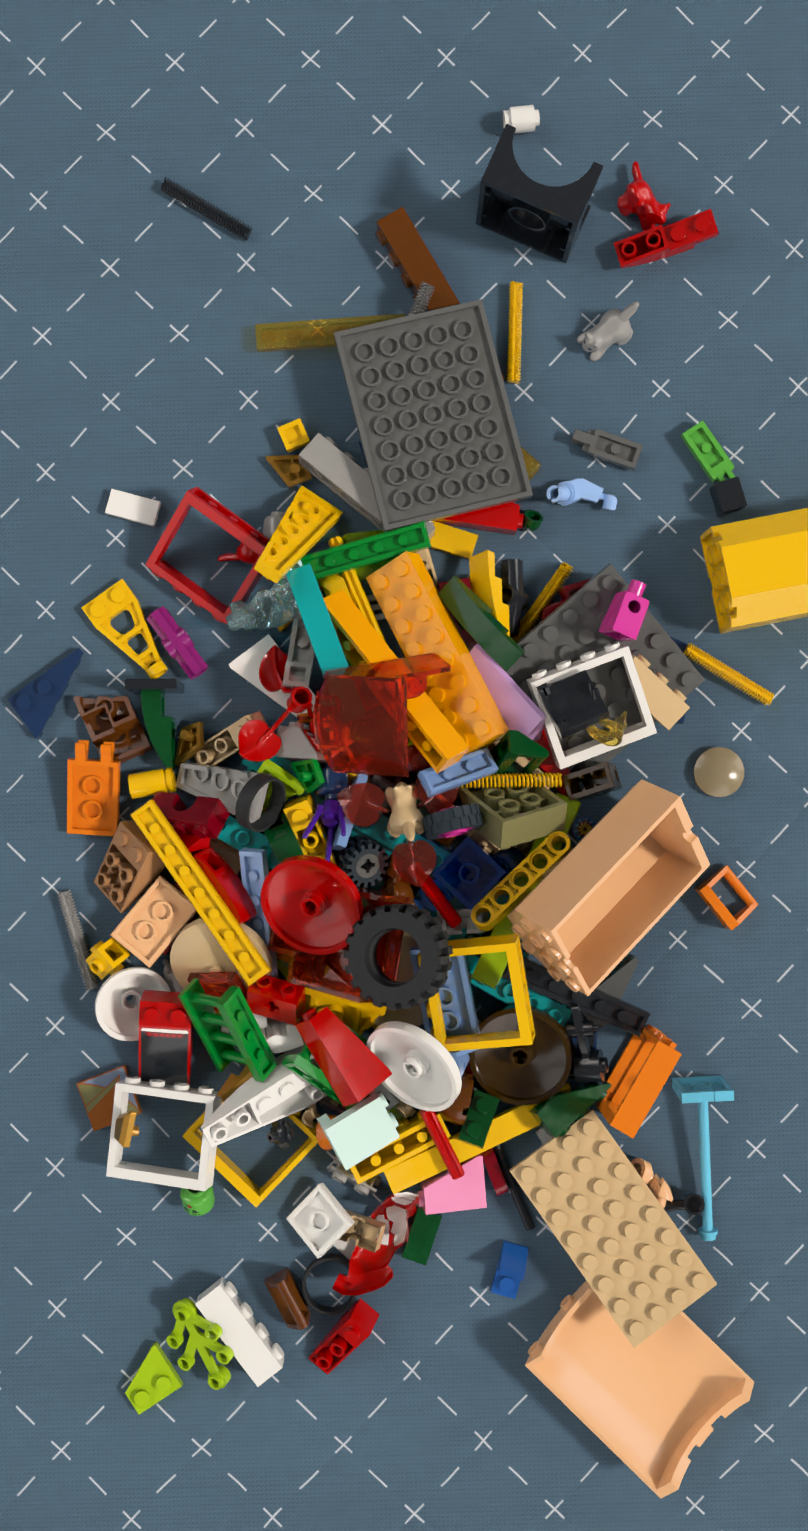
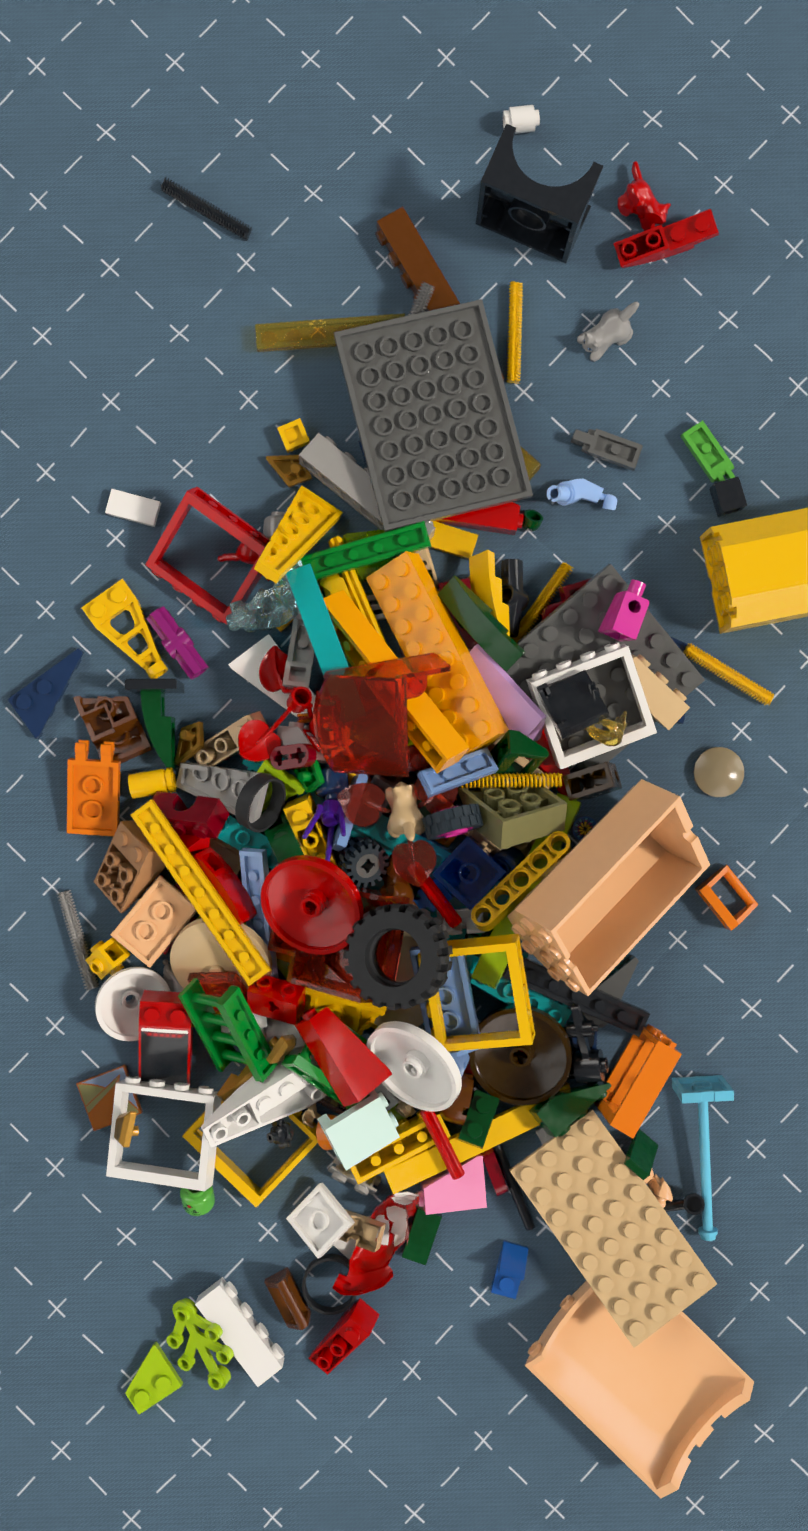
(281, 1048): none -> pearl gold piece
(293, 759): none -> dark red beam
(641, 1155): none -> dark green tile

